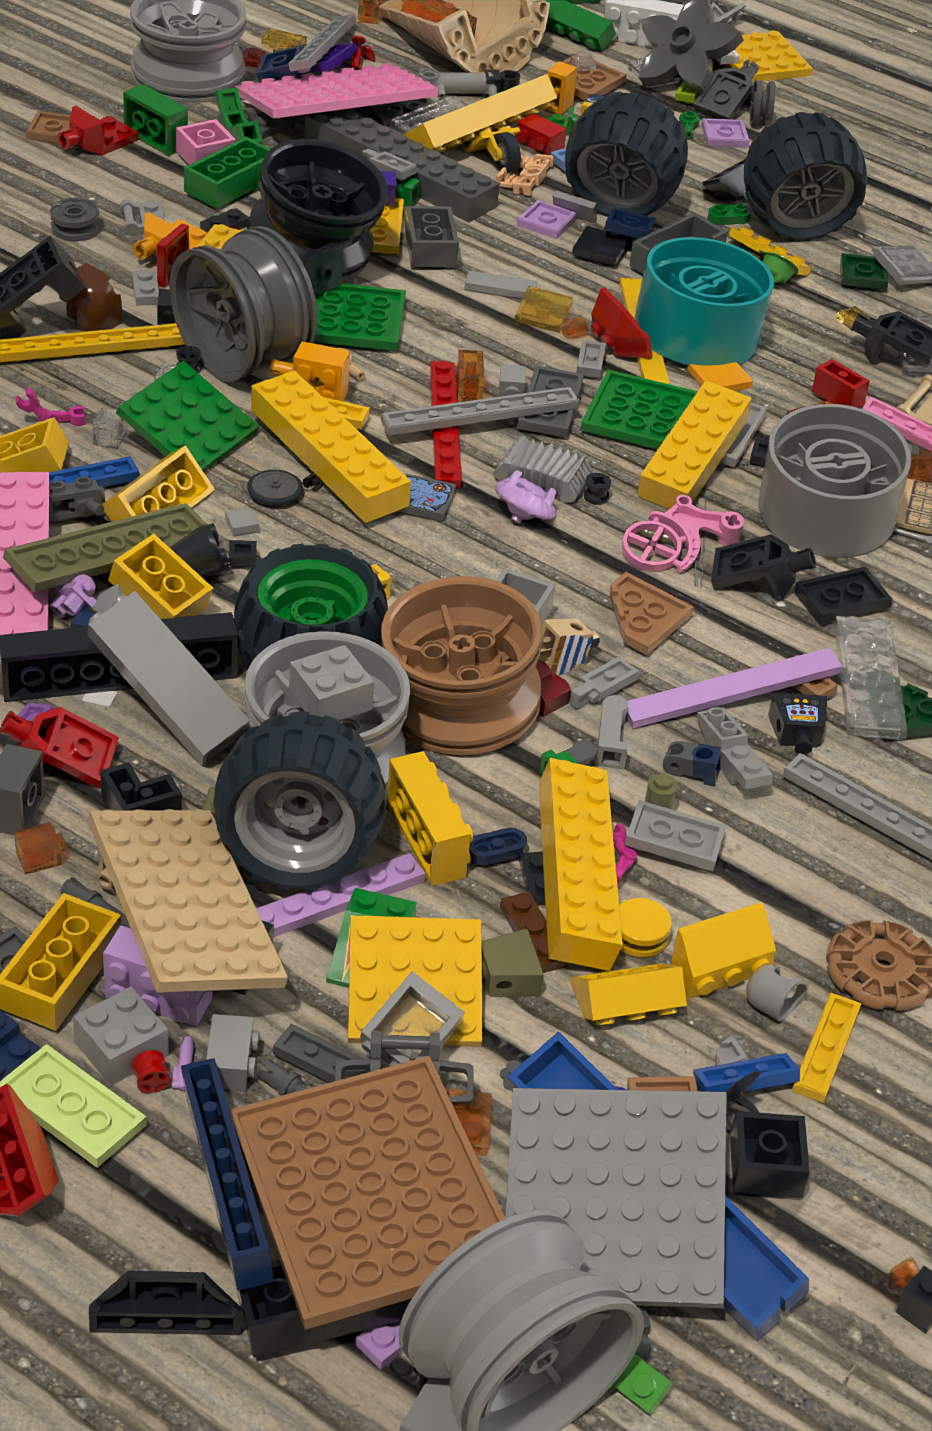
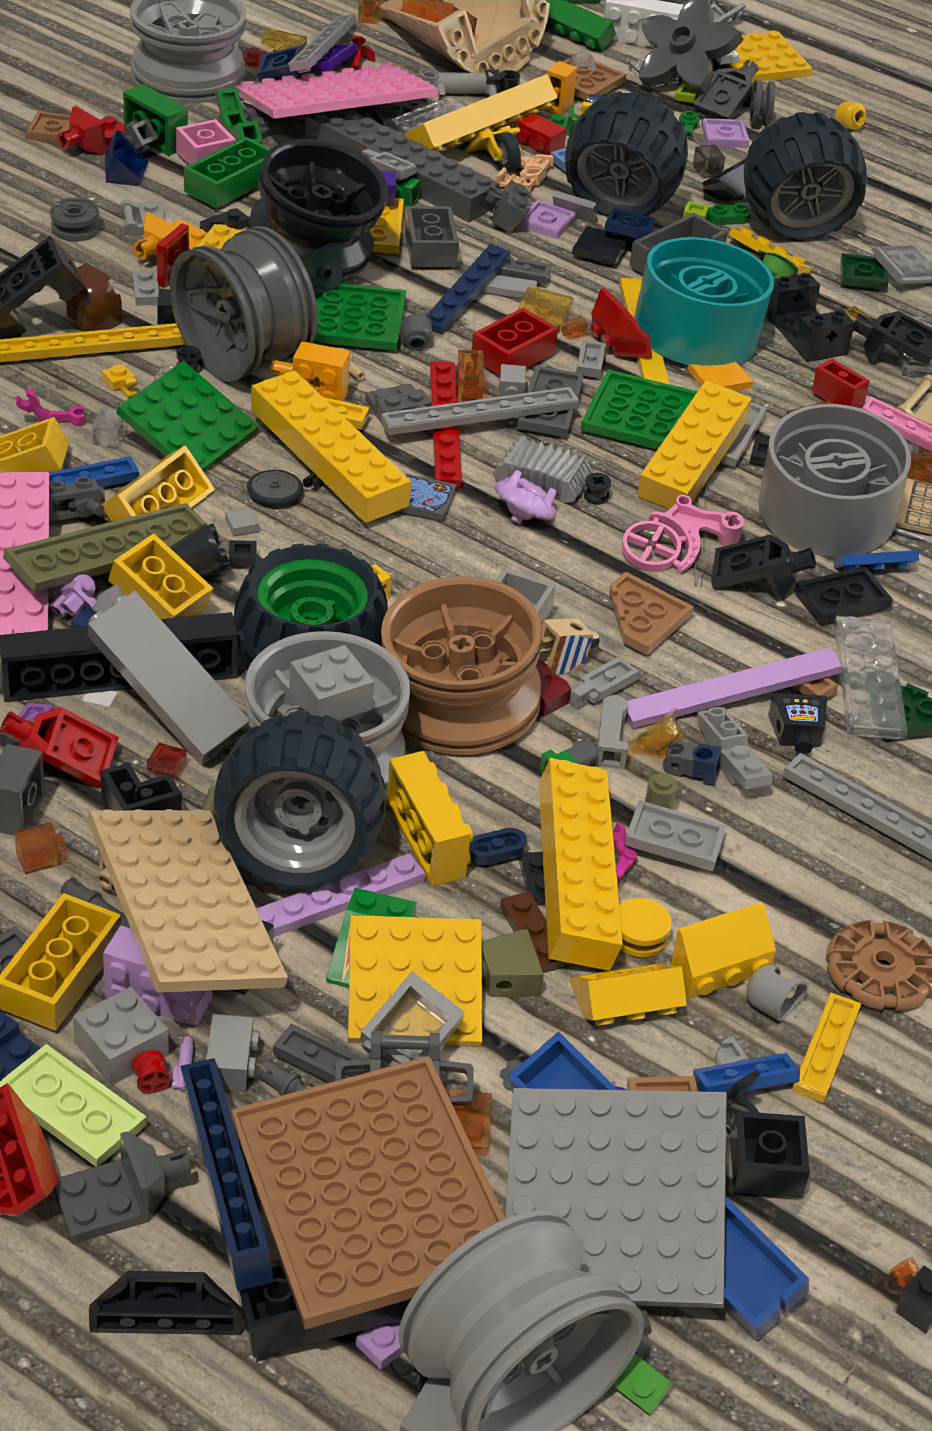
(119, 1191): none -> dark grey plate
(120, 378): none -> yellow plate
(123, 162): none -> clear blue slope
(140, 134): none -> dark grey brick
(166, 760): none -> clear red plate
(396, 399): none -> dark grey plate
(416, 331): none -> dark grey head
(467, 288): none -> dark blue plate
(509, 204): none -> dark grey brick
(515, 340): none -> red brick
(527, 270): none -> dark grey hinge
(660, 735): none -> clear yellow piece
(697, 208): none -> lime plate
(708, 161): none -> clear smoke brick
(809, 332): none -> black plate
(851, 115): none -> yellow head
(877, 561): none -> blue plate

